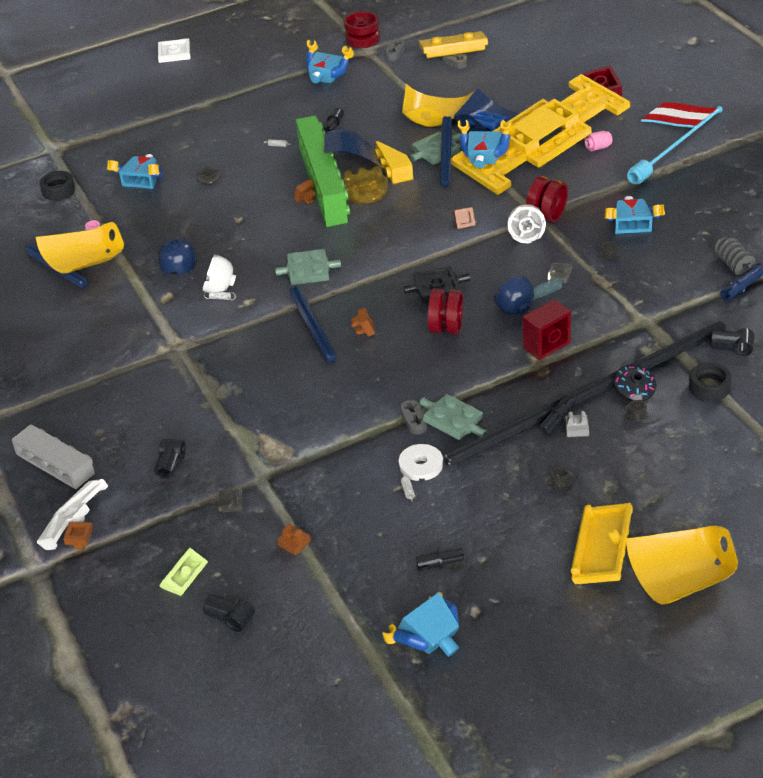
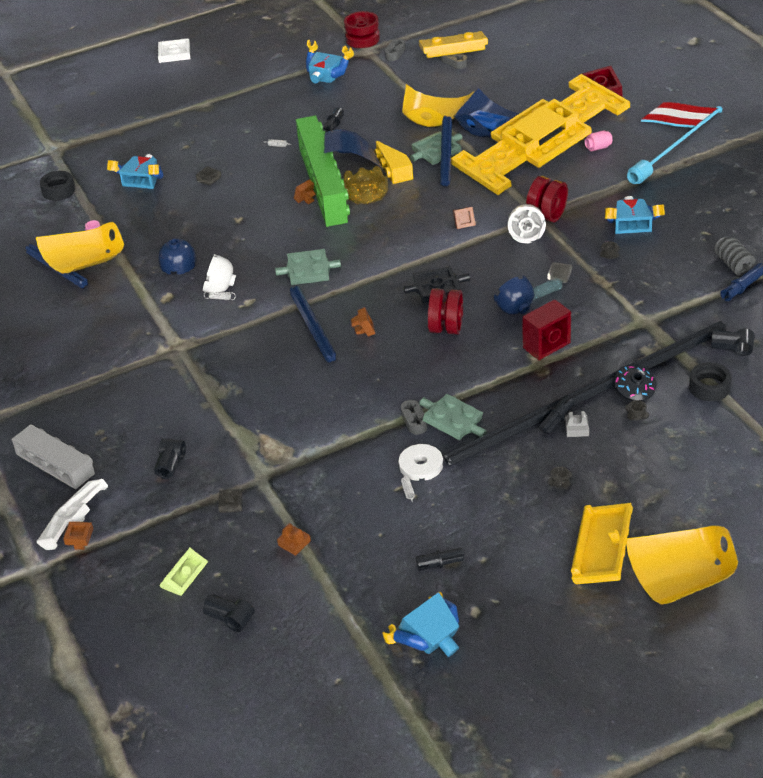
(484, 146): torso -> none

